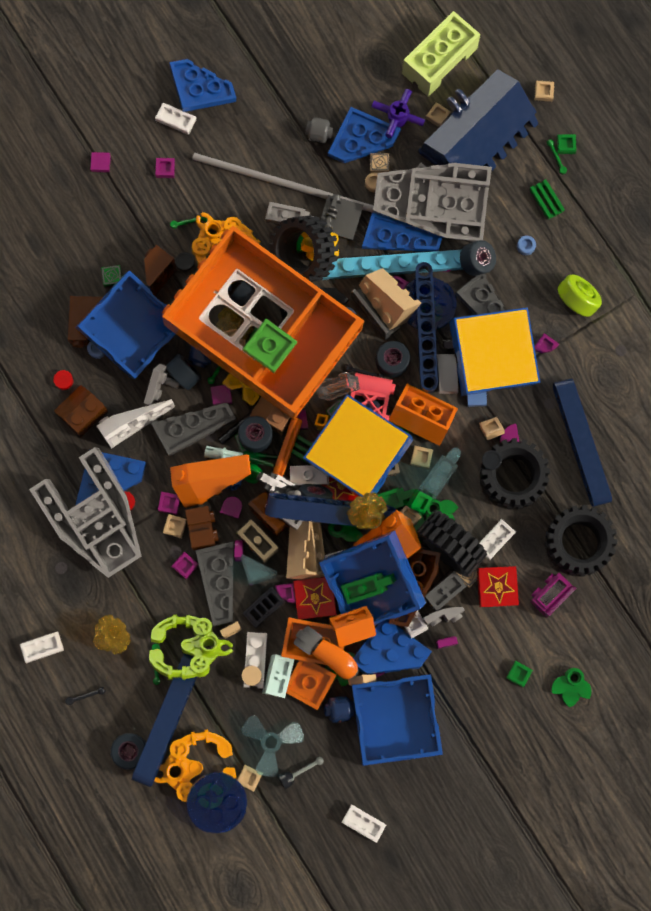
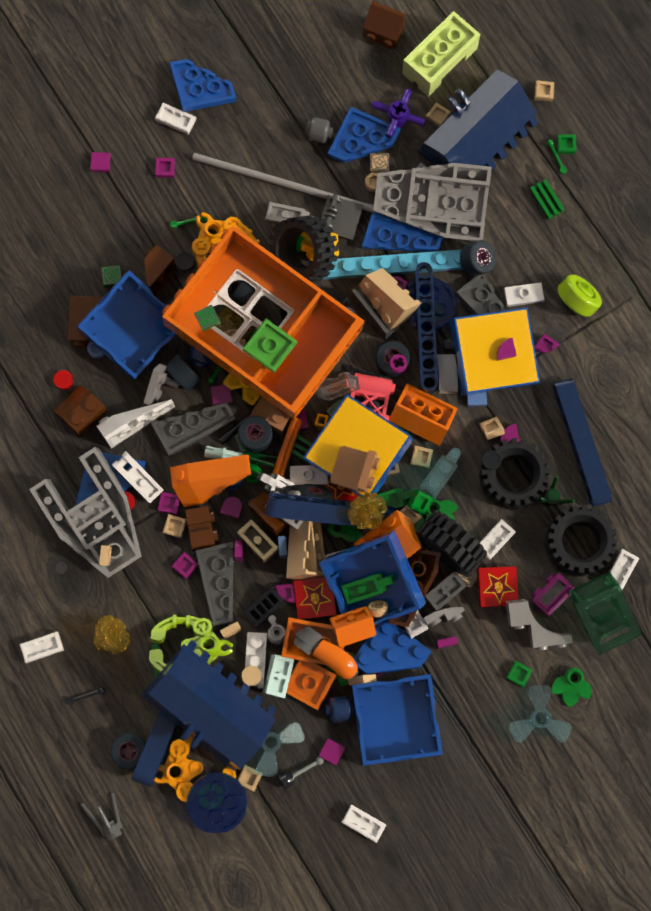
(105, 555): none -> tan tile
(110, 829): none -> dark grey plant
(138, 477): none -> white plate
(207, 318): none -> tile
(210, 707): none -> dark blue piece
(256, 571): clear light blue slope -> none
(276, 632): none -> light grey piece
(282, 546): none -> medium blue tile
(332, 751): none -> magenta tile
(355, 469): none -> medium nougat bracket
(378, 608): none -> tan tile
(384, 25): none -> reddish brown slope
(396, 358): none -> magenta bush
(506, 350): none -> magenta tile
(524, 294): none -> white plate
(526, 245): medium blue tile -> none
(539, 697): none -> clear light blue piece
(540, 638): none -> light grey arch
(552, 496): none -> dark green plant
(604, 612): none -> clear green piece
(623, 567): none -> white plate

